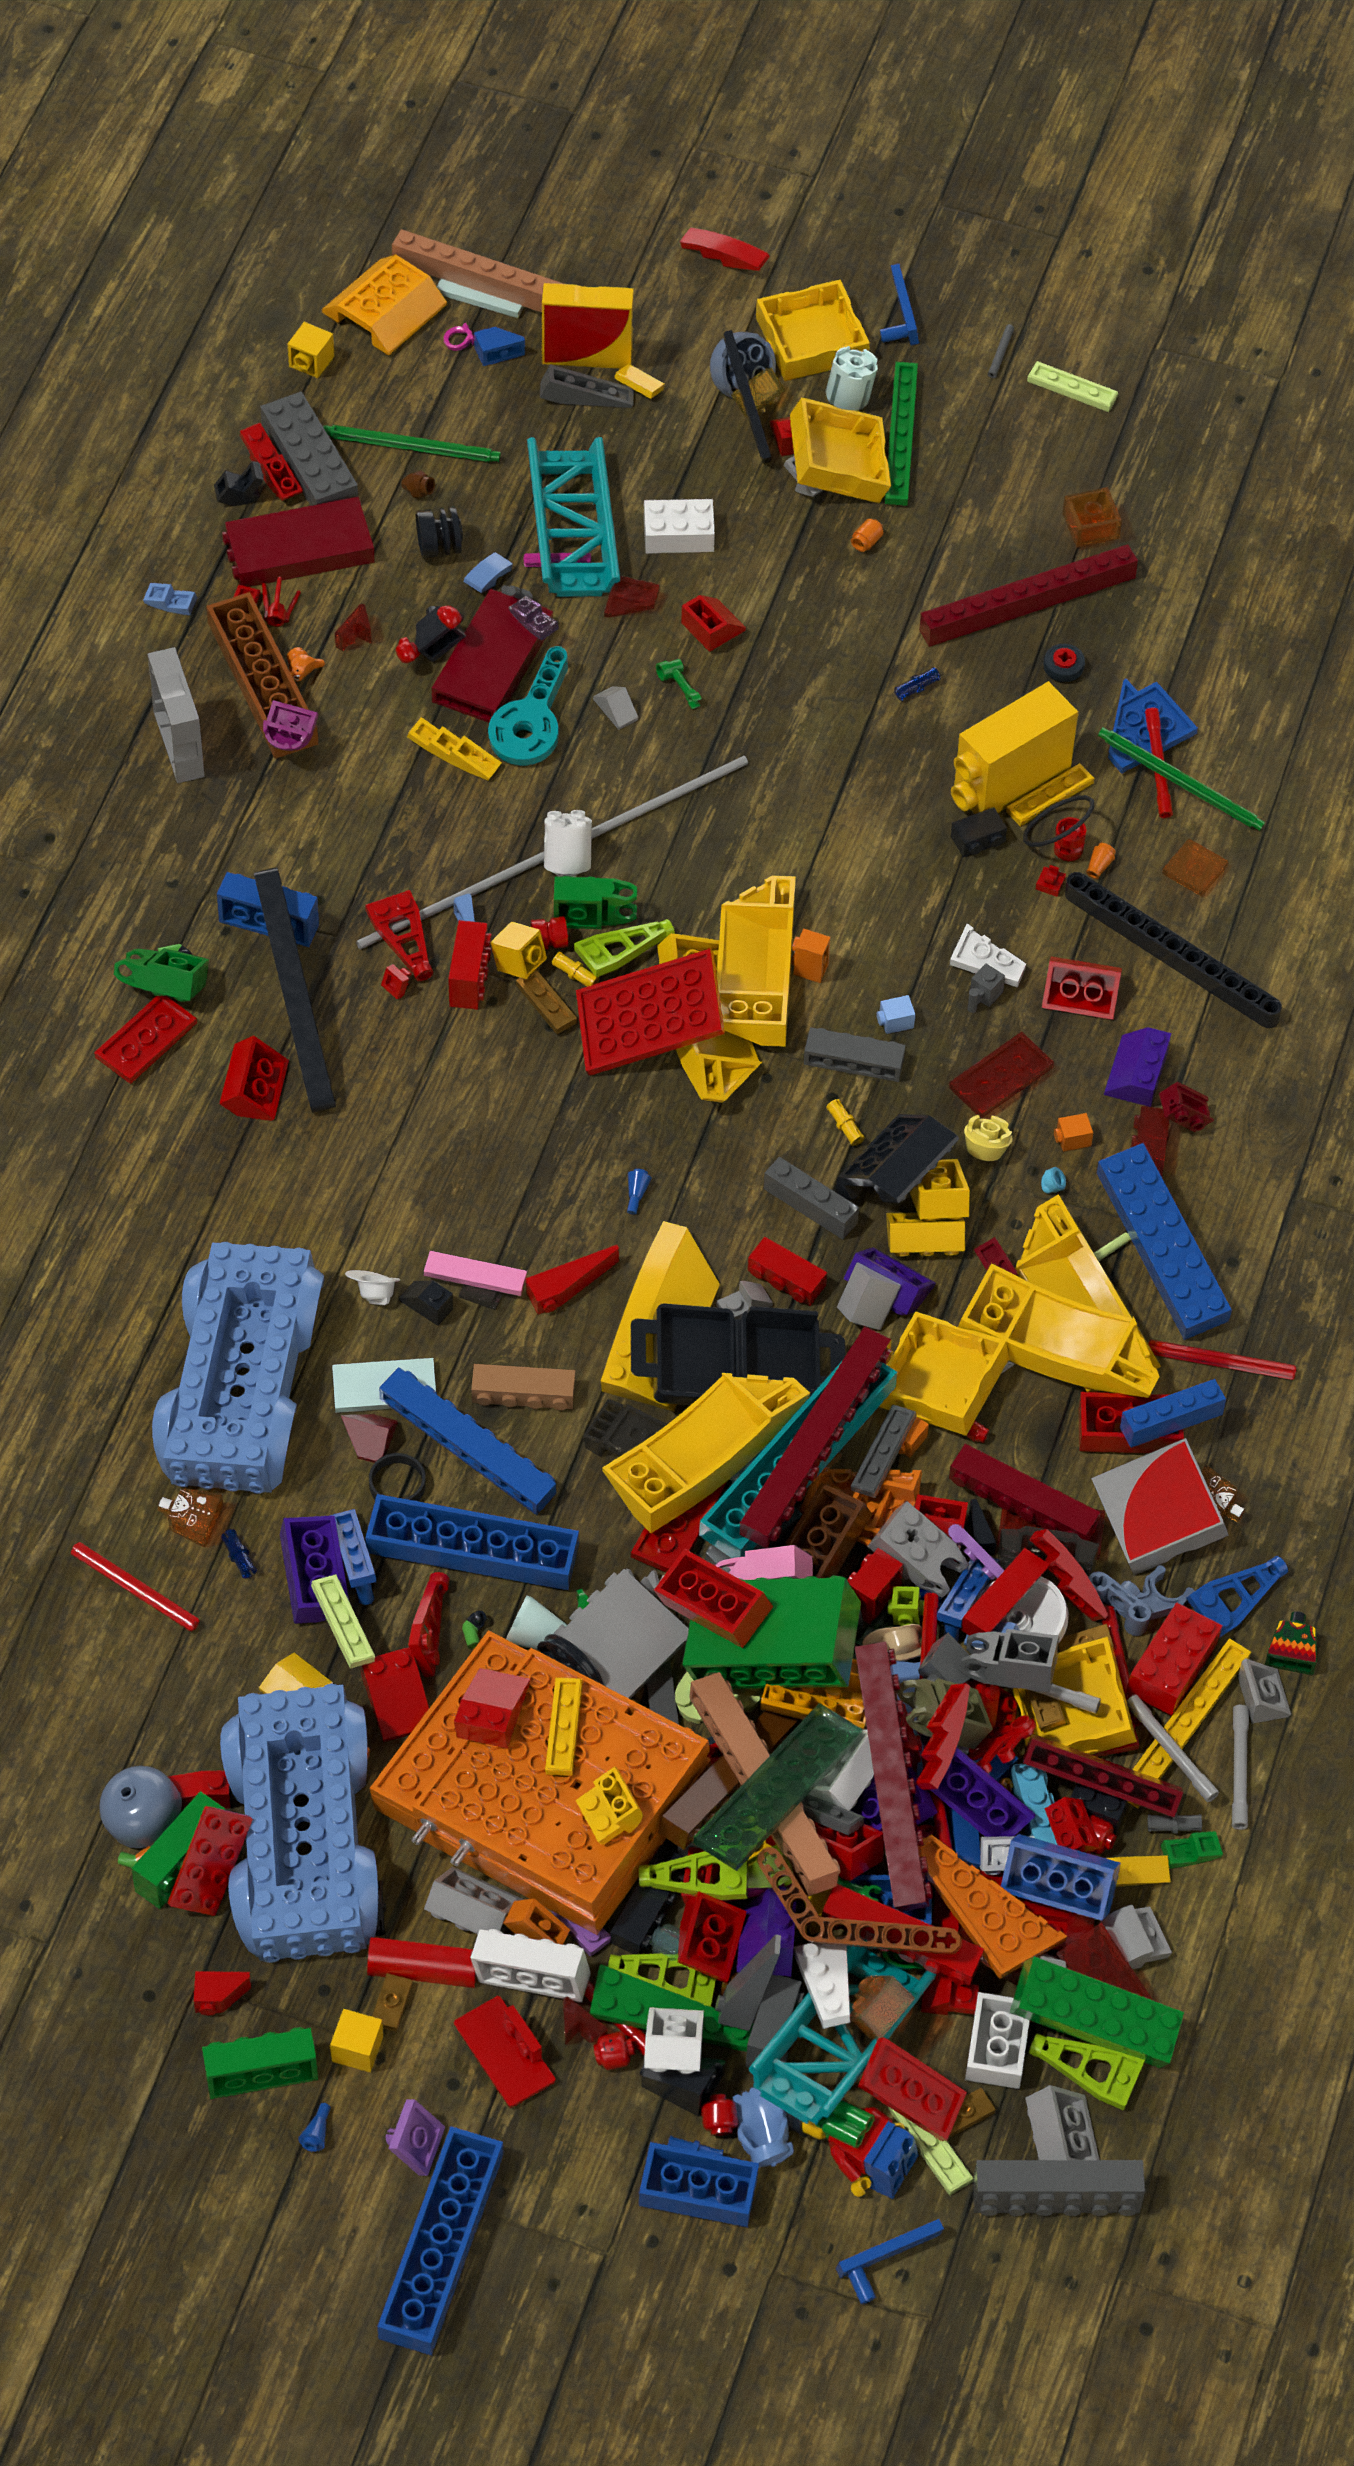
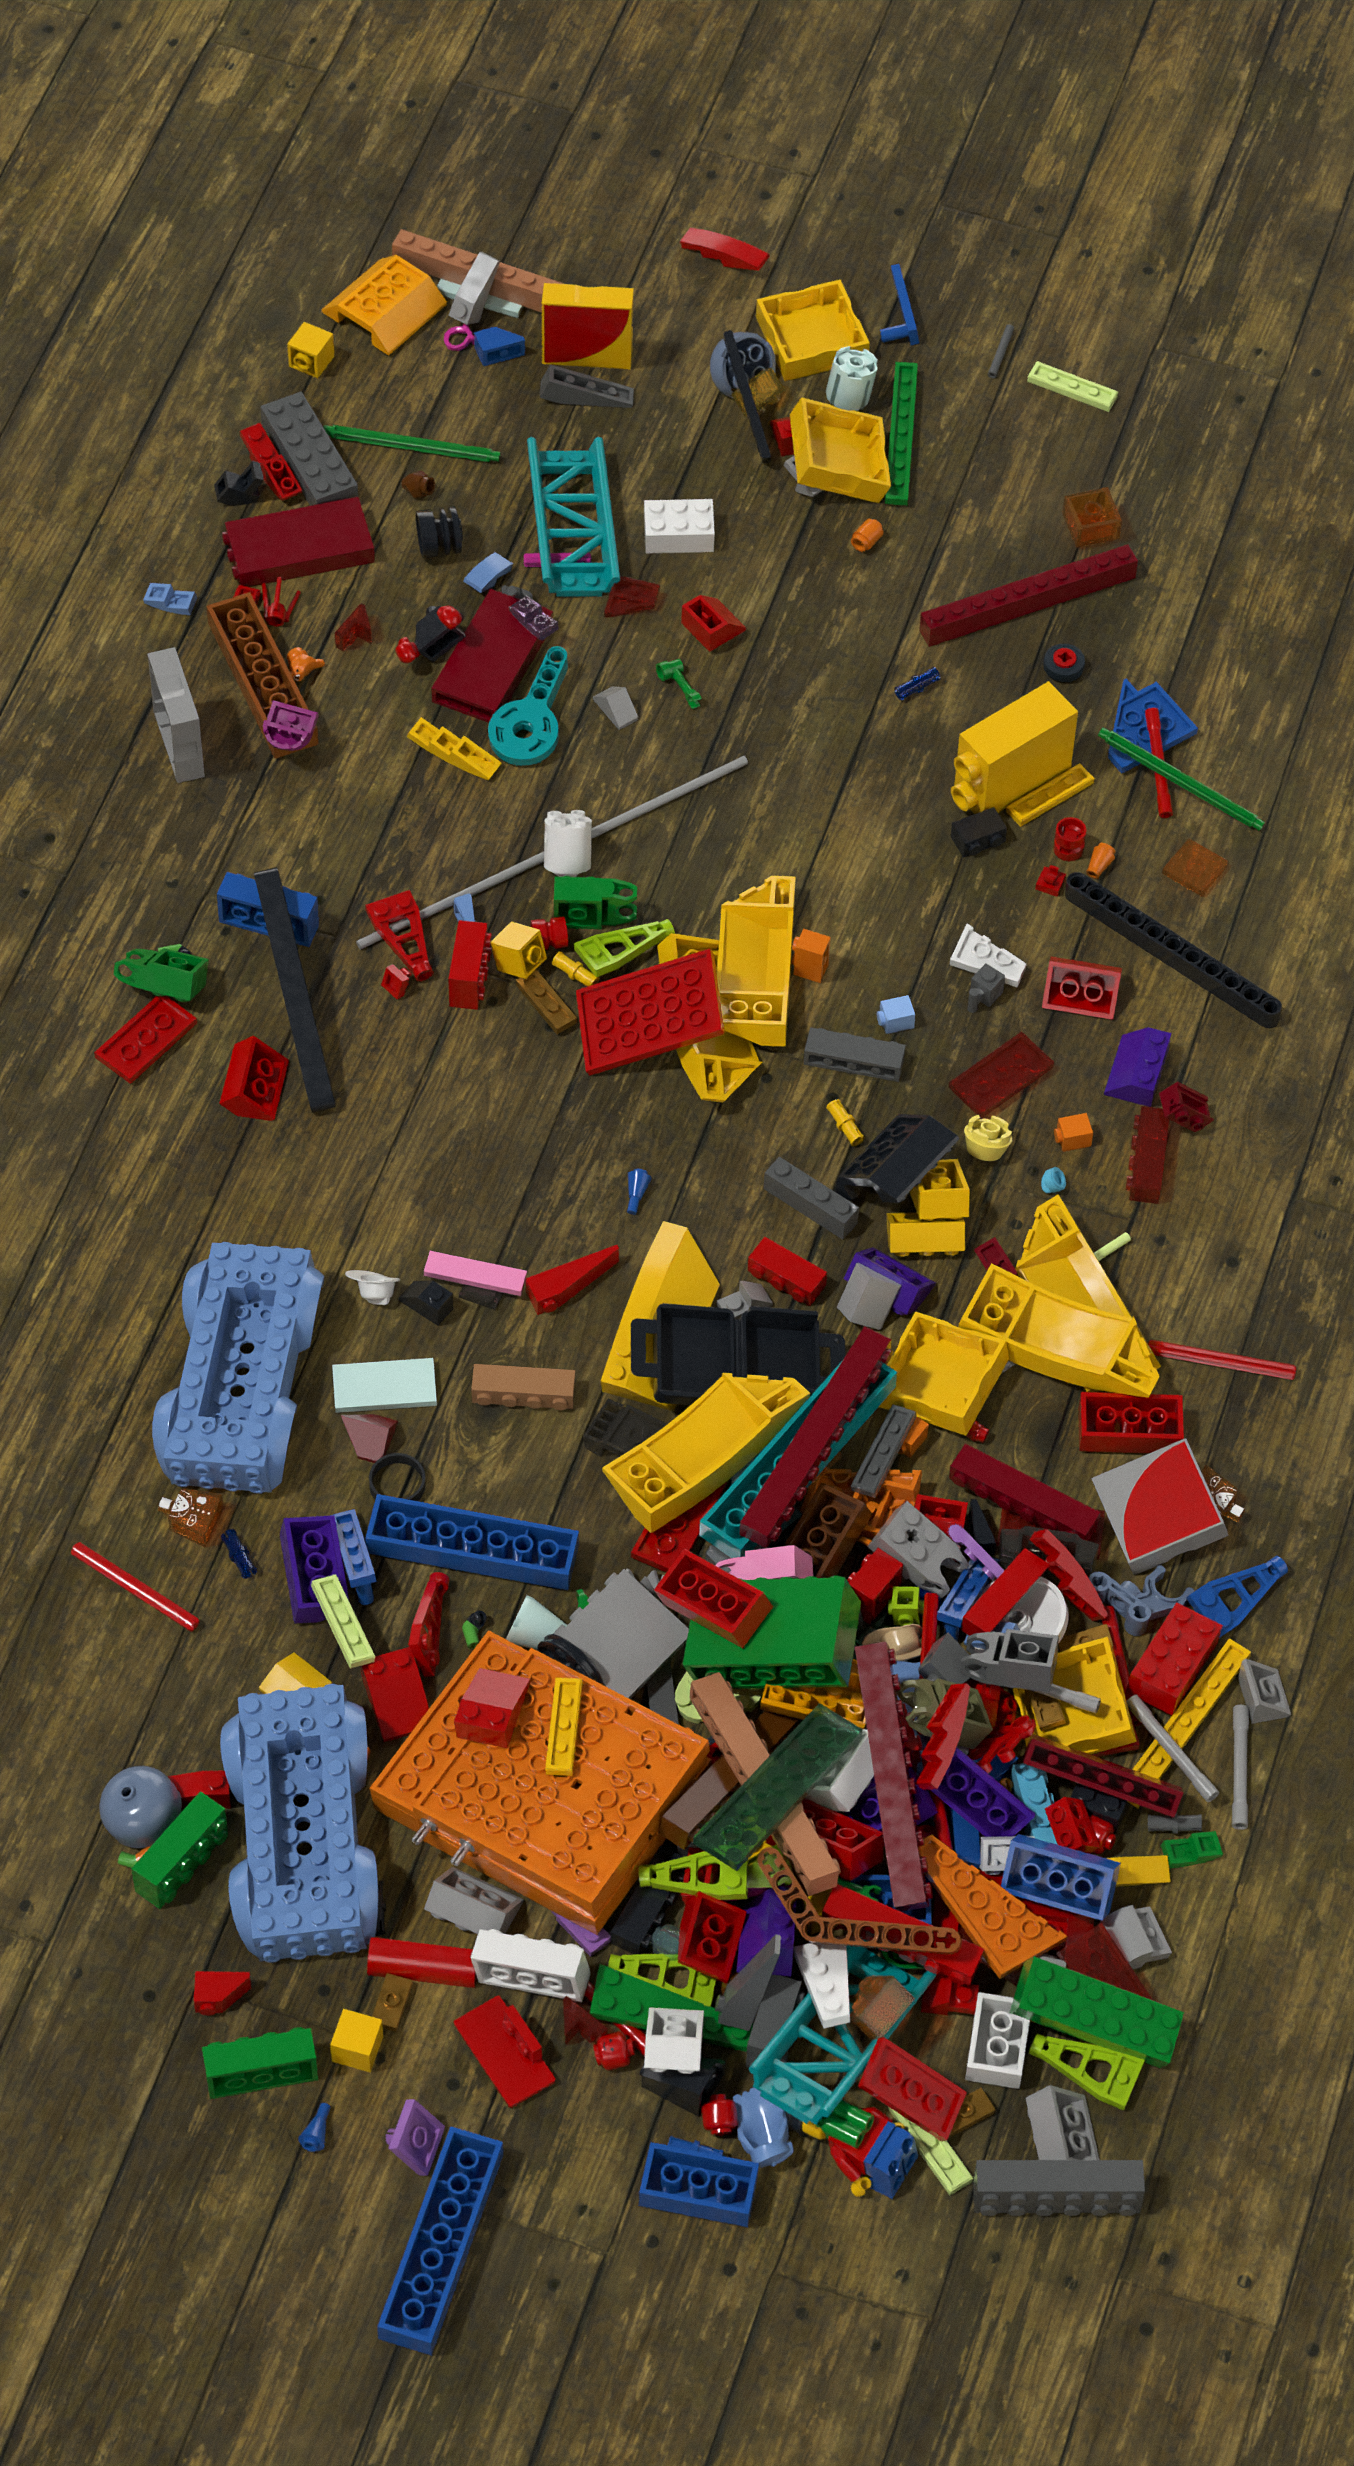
(210, 1860): red bracket -> none
(467, 1440): blue brick -> none
(474, 290): none -> light grey slope
(535, 1921): orange brick -> none
(610, 1807): yellow brick -> none
(639, 381): yellow tile -> none
(831, 1815): dark grey tile -> none
(854, 2265): blue piece -> none
(1064, 834): black piece -> none
(1163, 1241): blue brick -> none
(1172, 1413): blue brick -> none
(1293, 1646): torso -> none

